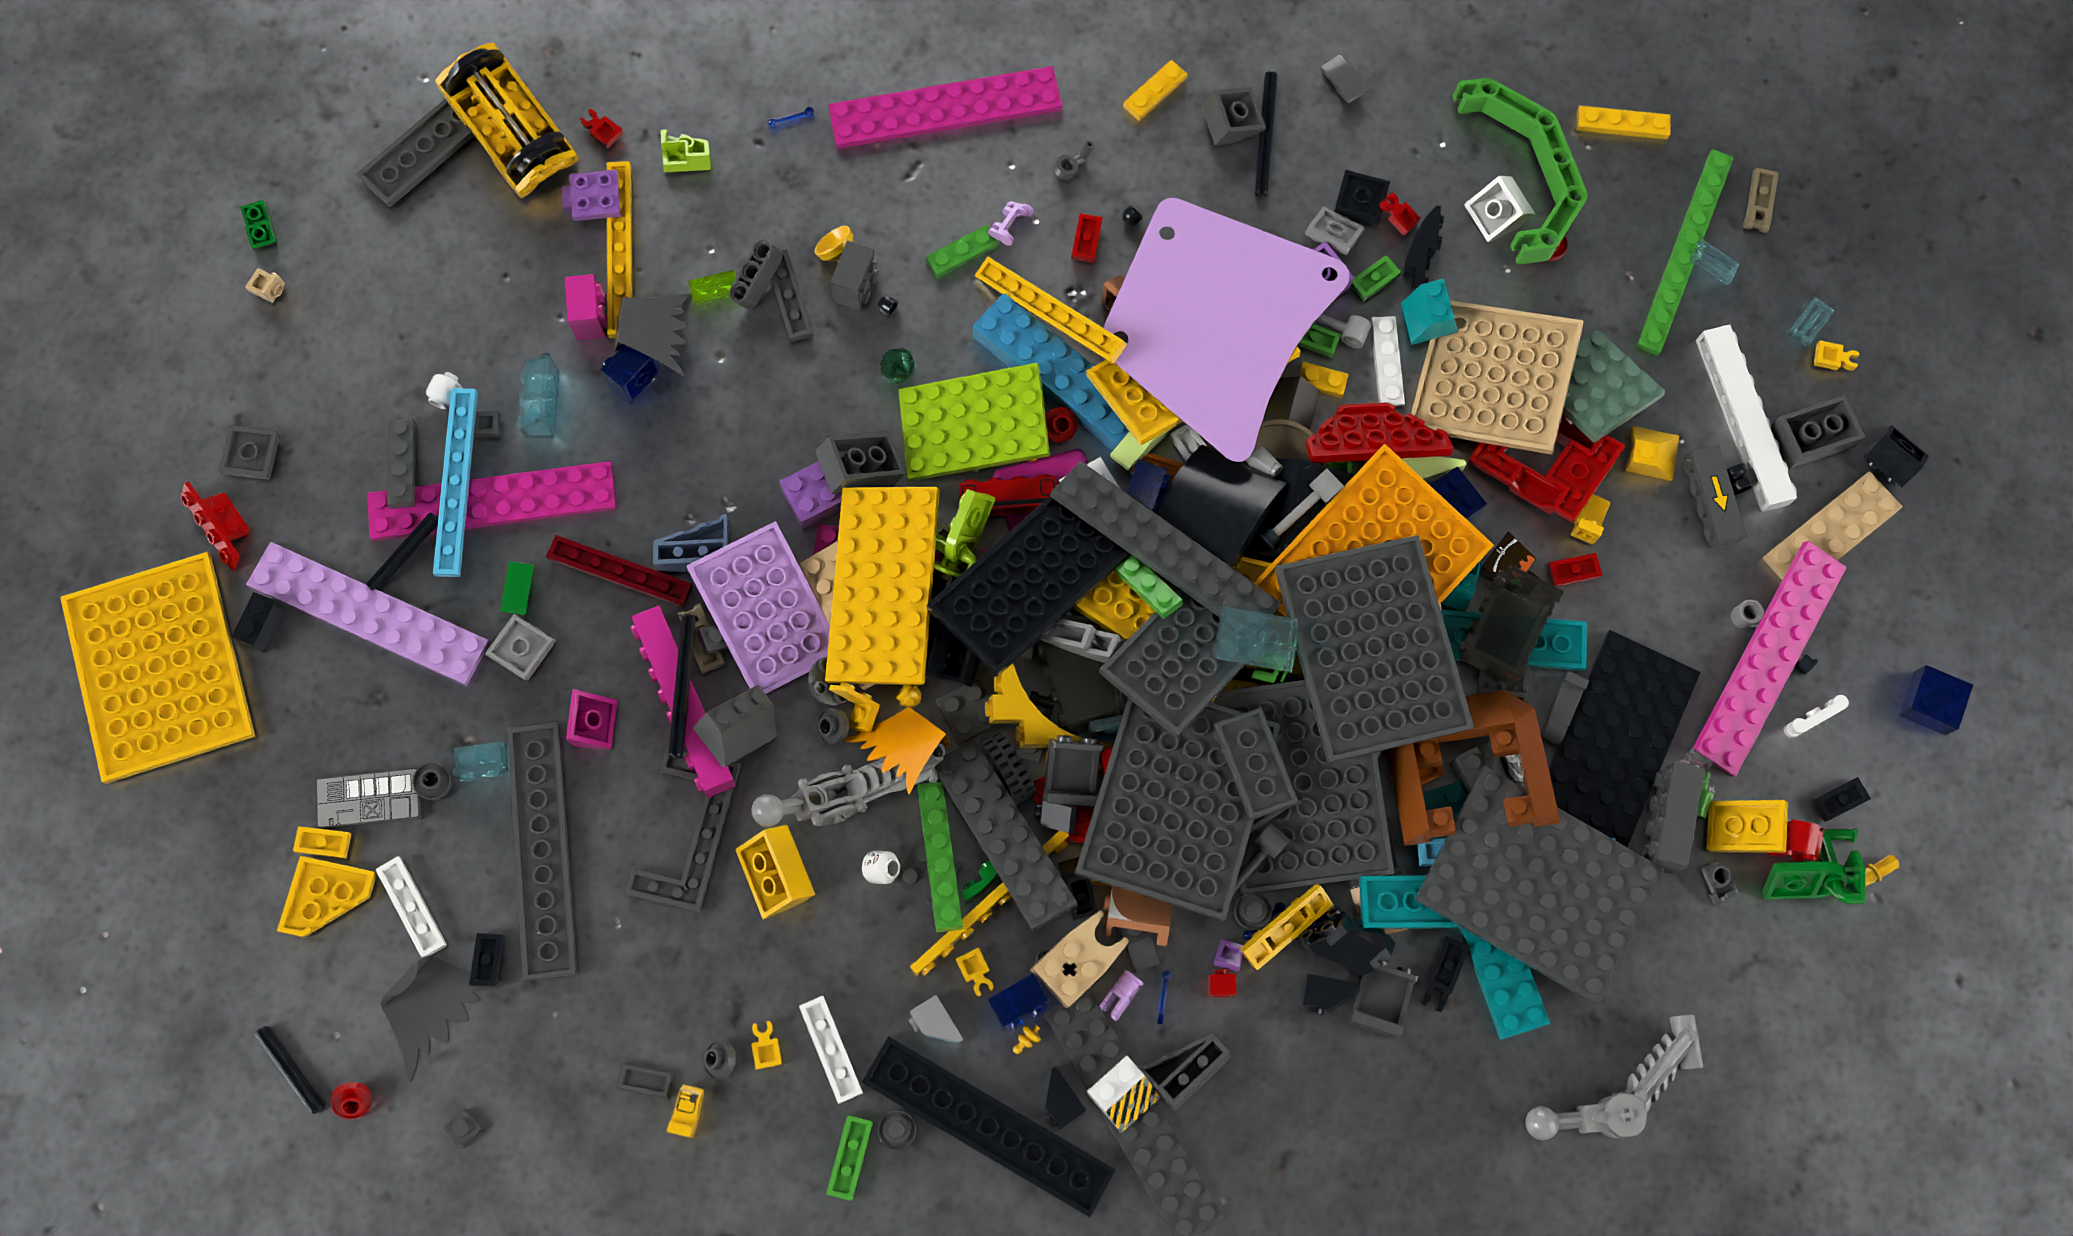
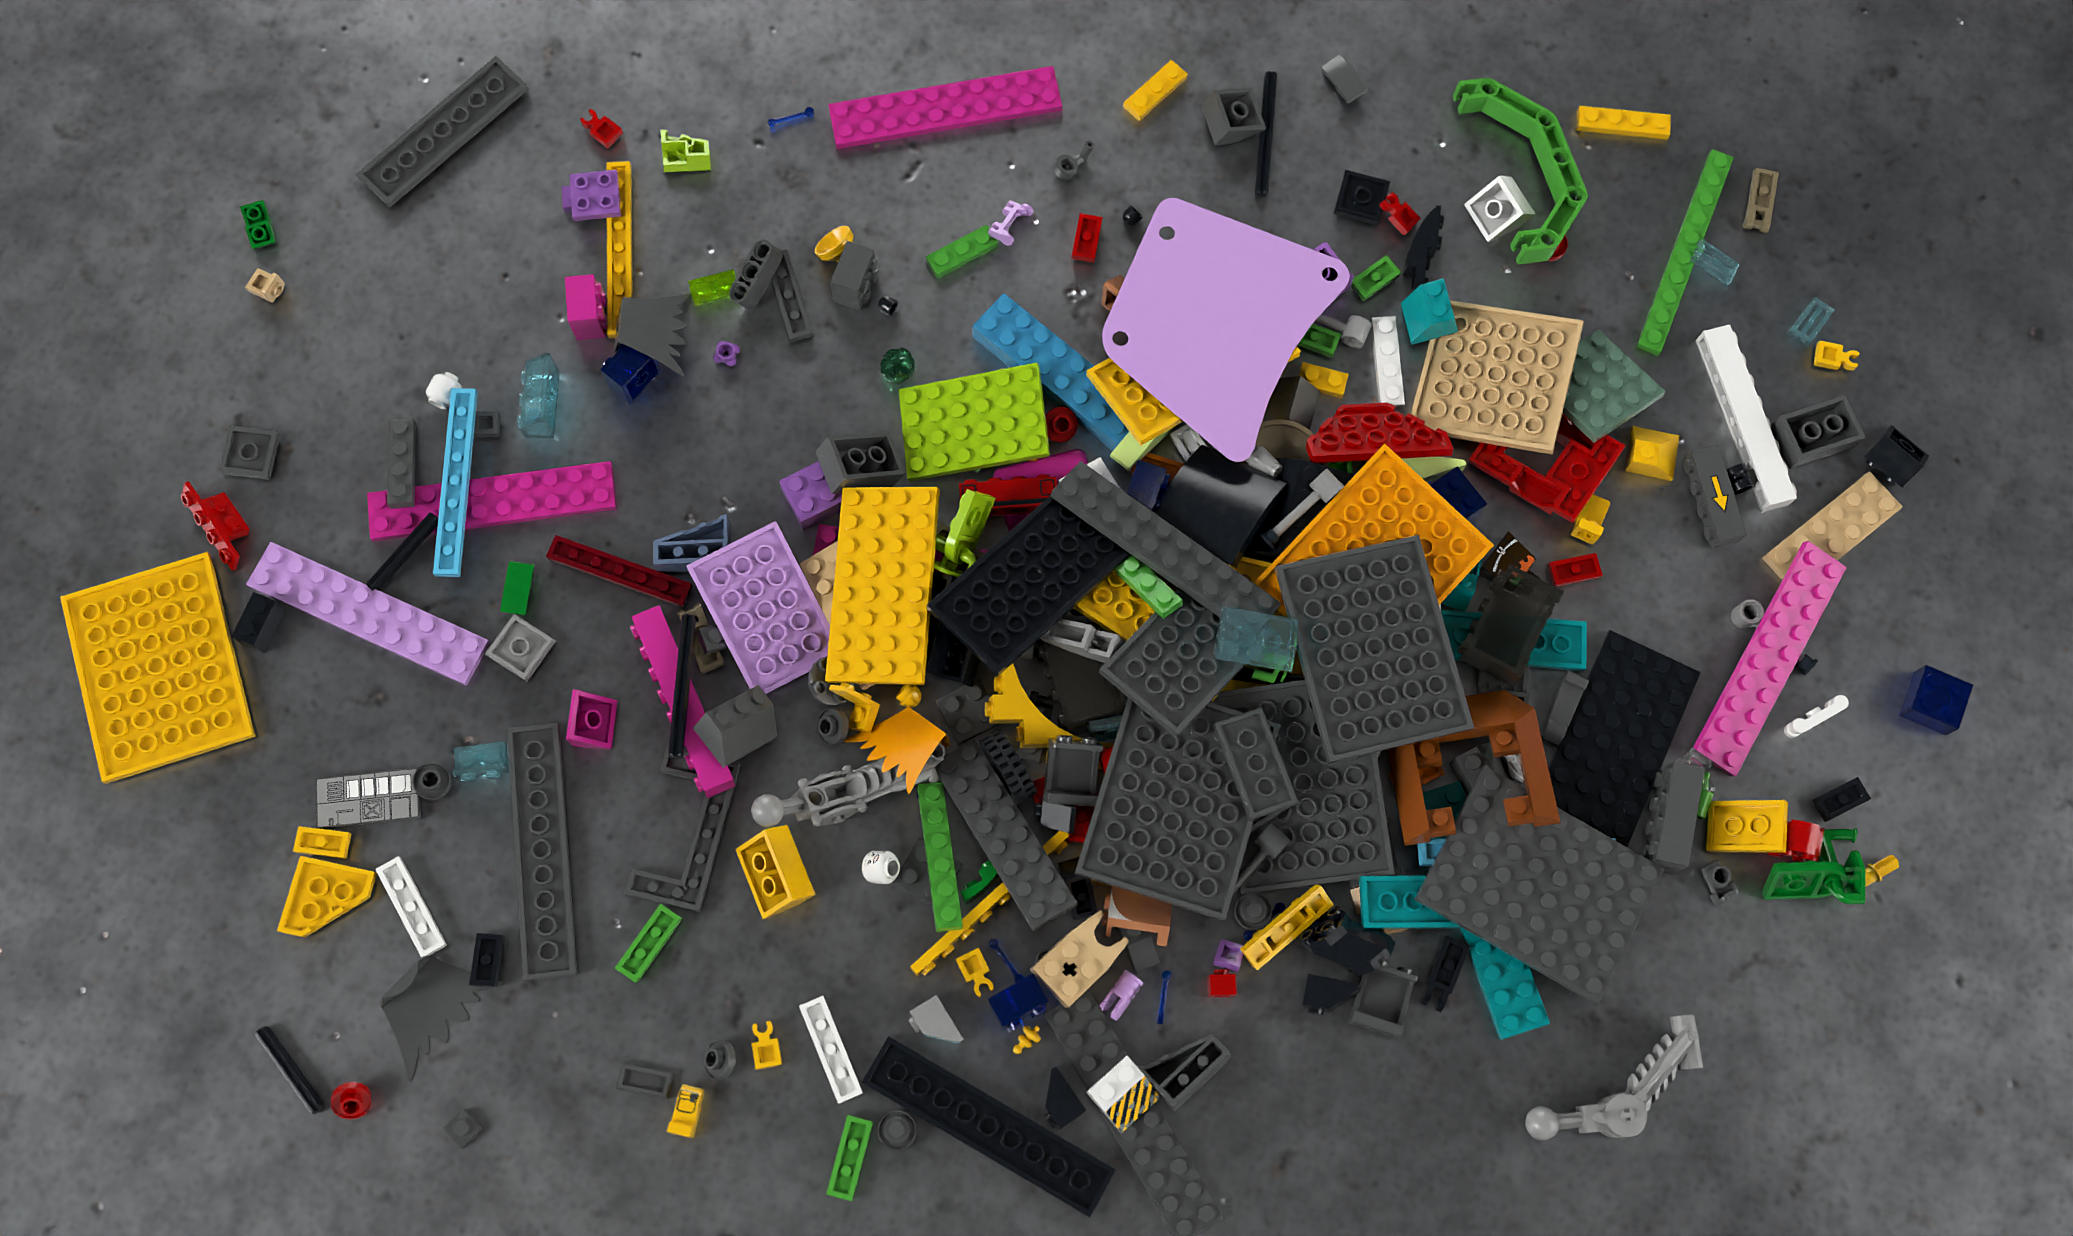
(487, 91): yellow piece -> none
(648, 943): none -> bright green plate
(723, 347): none -> medium lavender plate
(993, 943): none -> clear blue hinge
(1051, 310): yellow plate -> none
(1334, 229): light grey plate -> none

